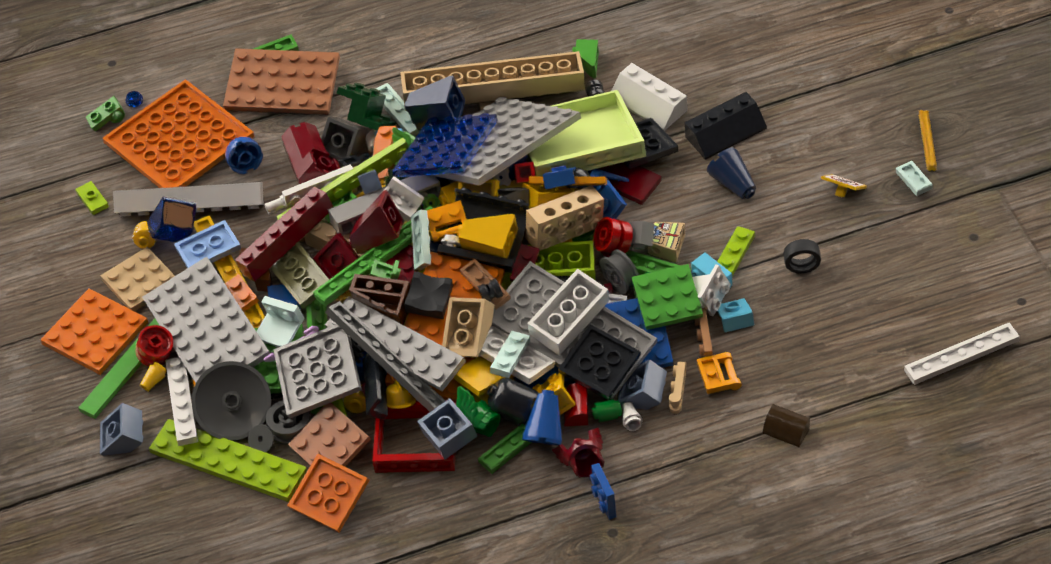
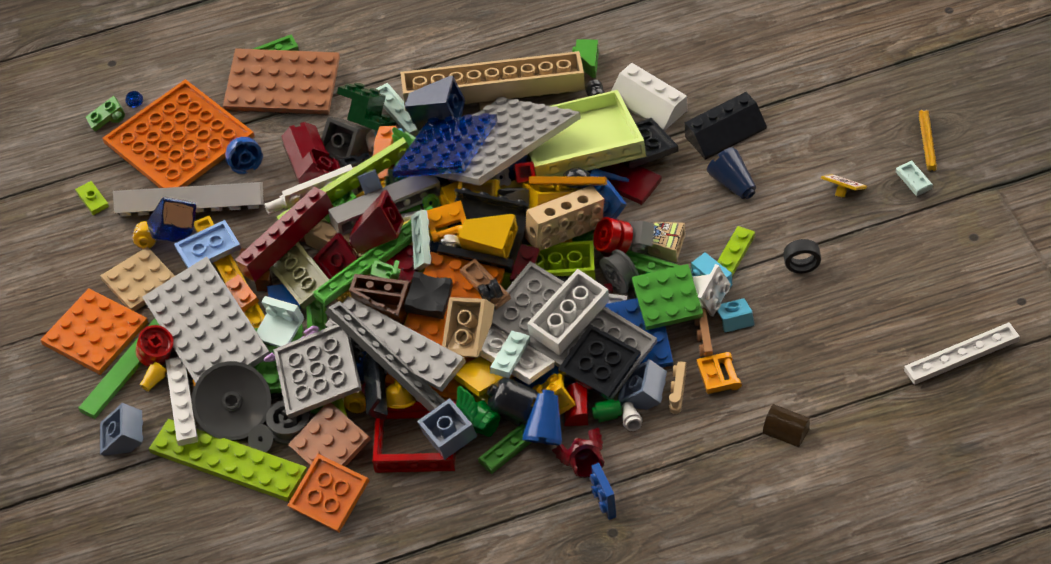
(404, 197): white bracket -> none
(559, 177): blue piece -> none

